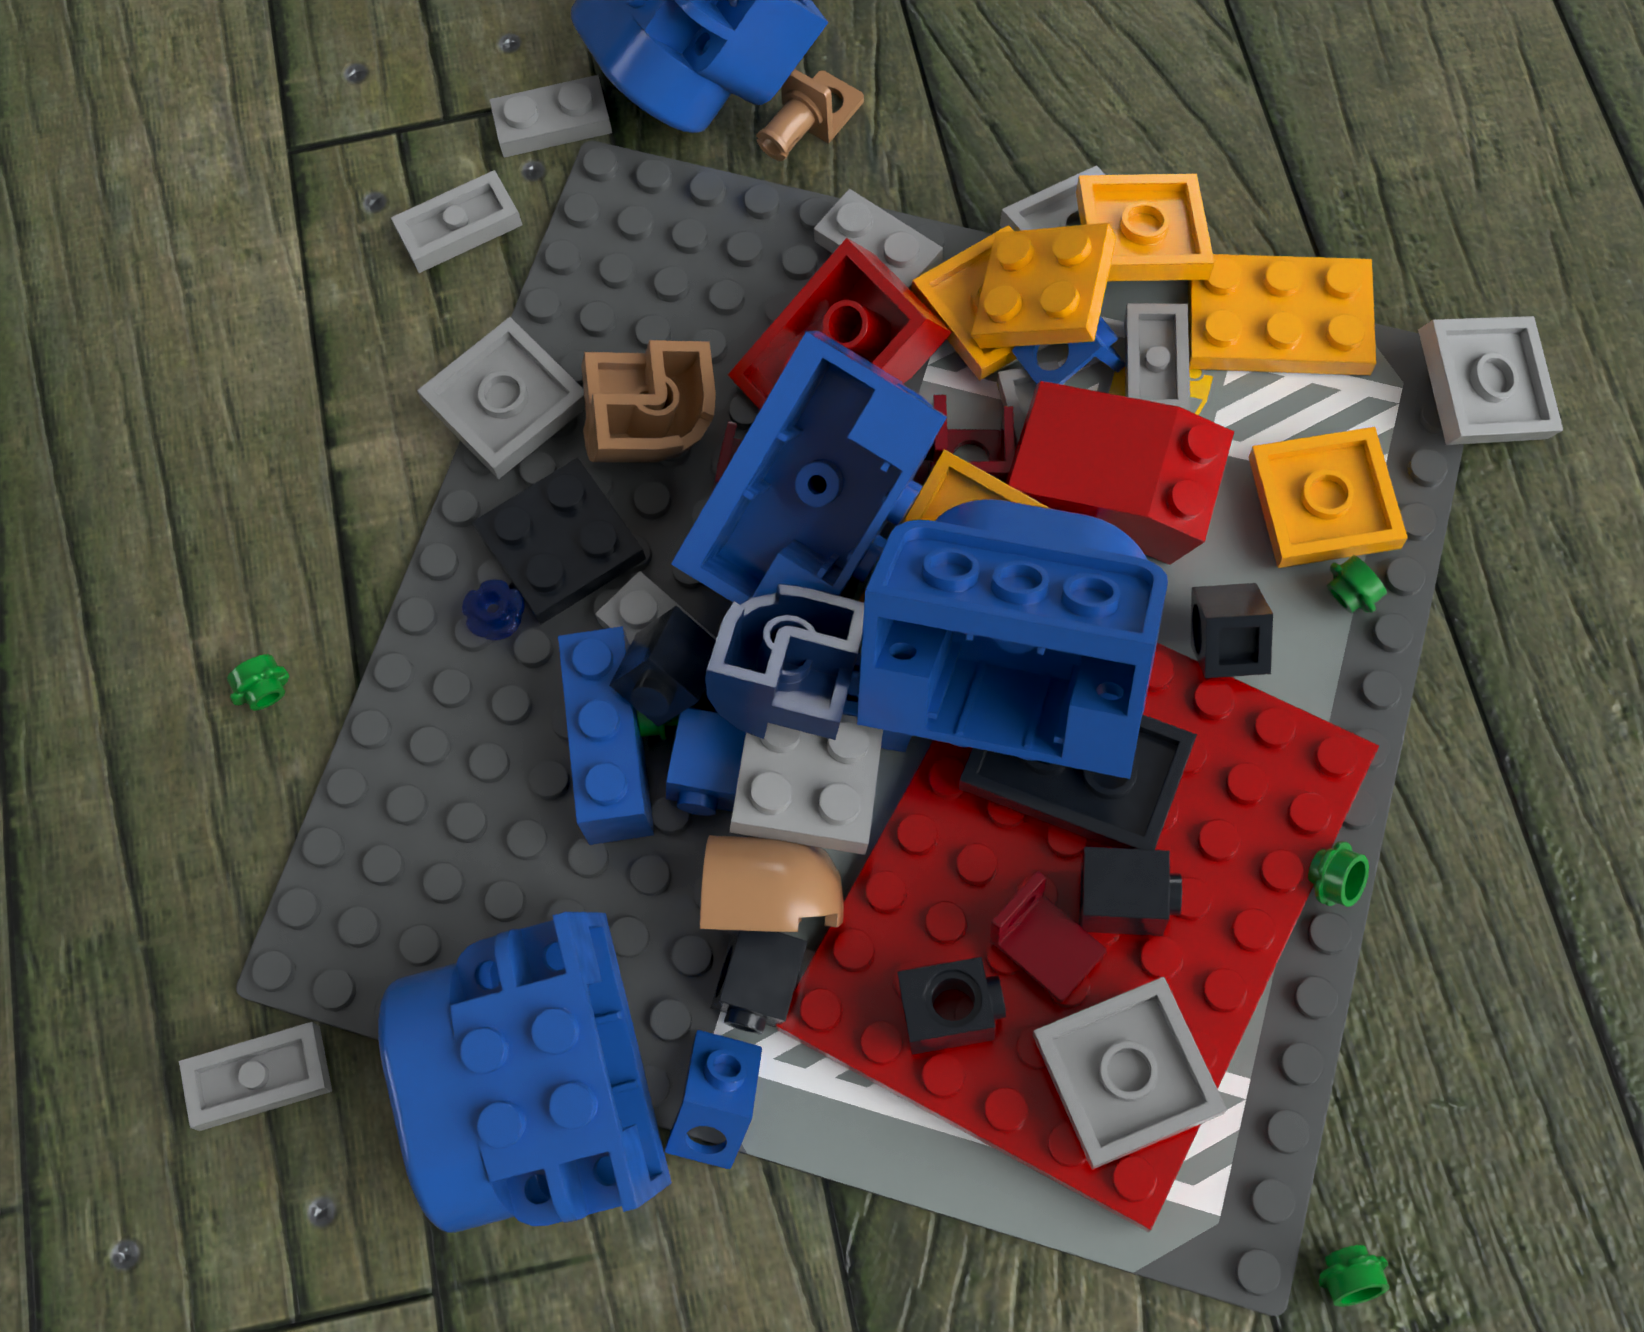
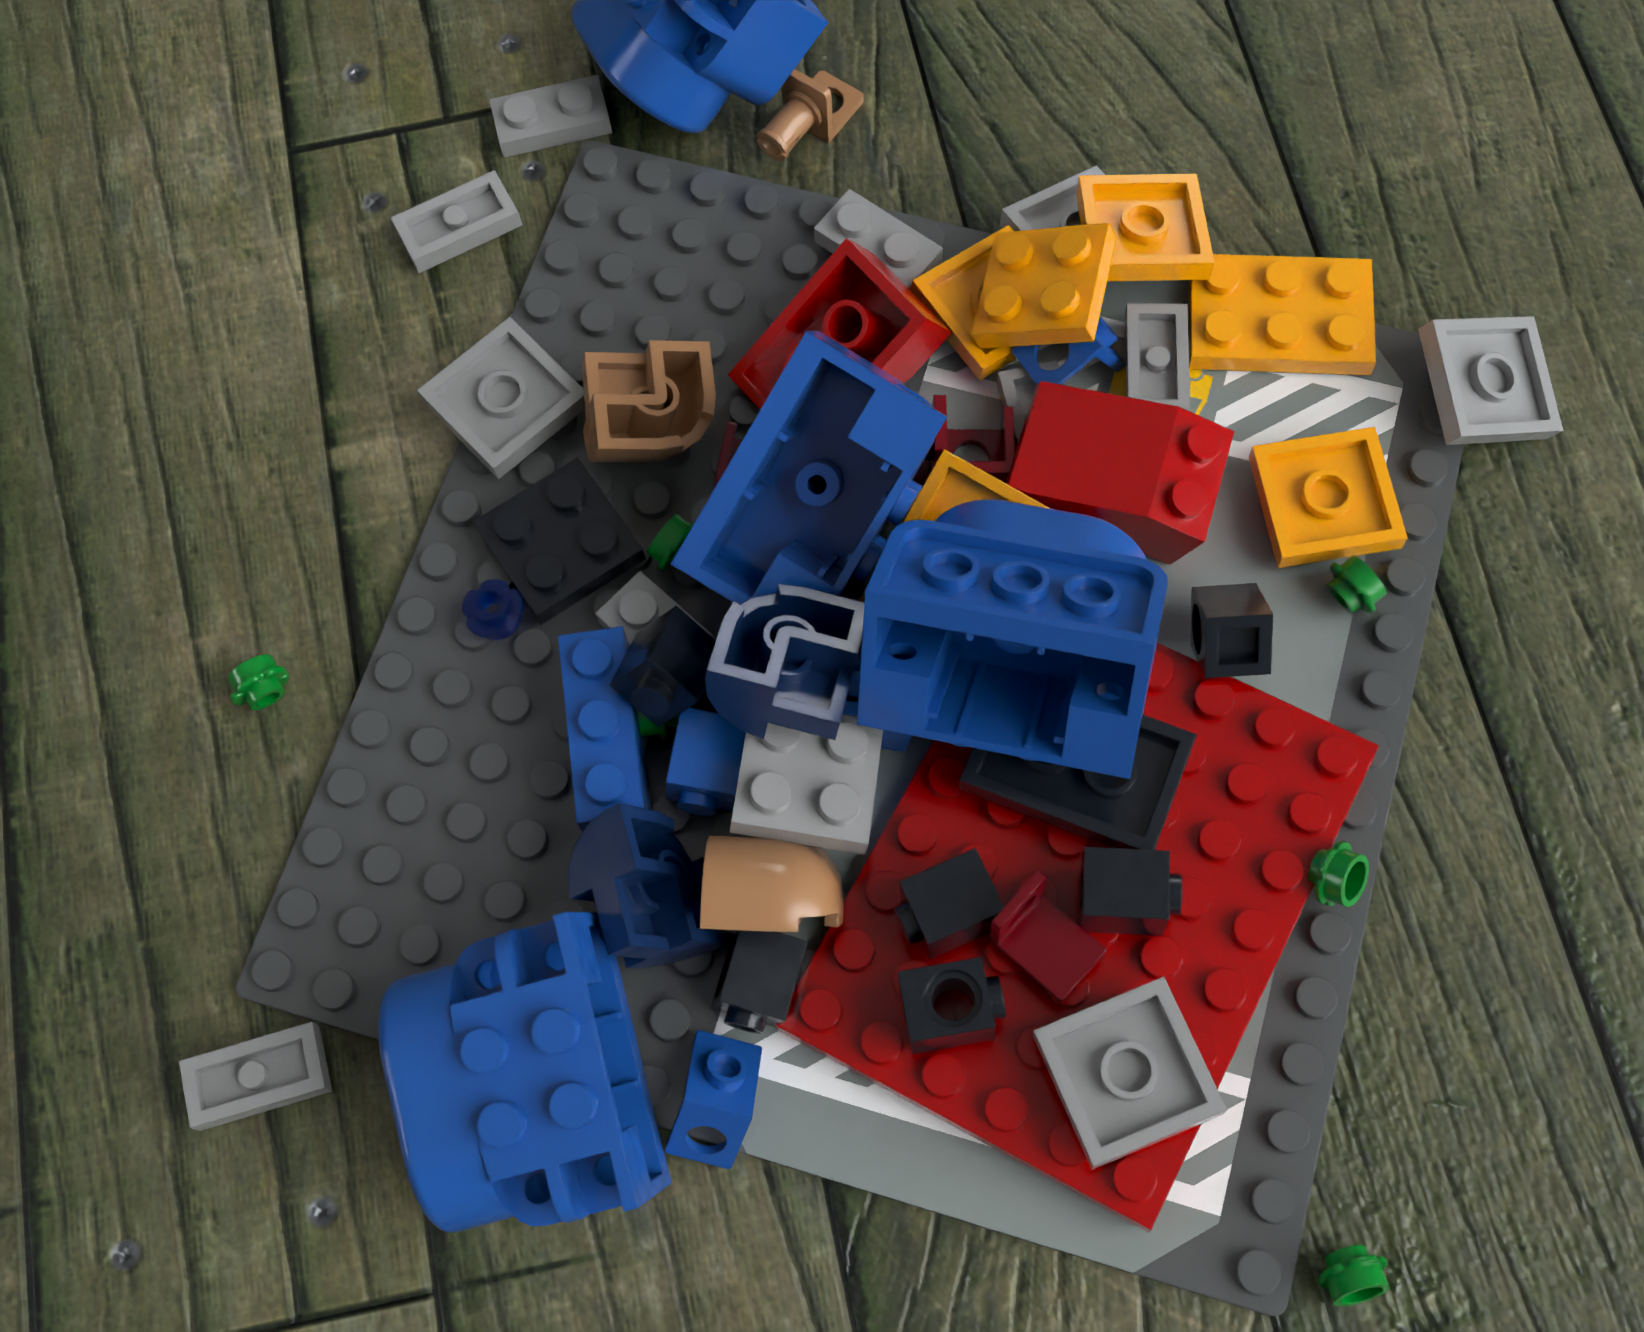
(641, 888): none -> dark blue brick
(669, 541): none -> green plate
(948, 904): none -> black brick

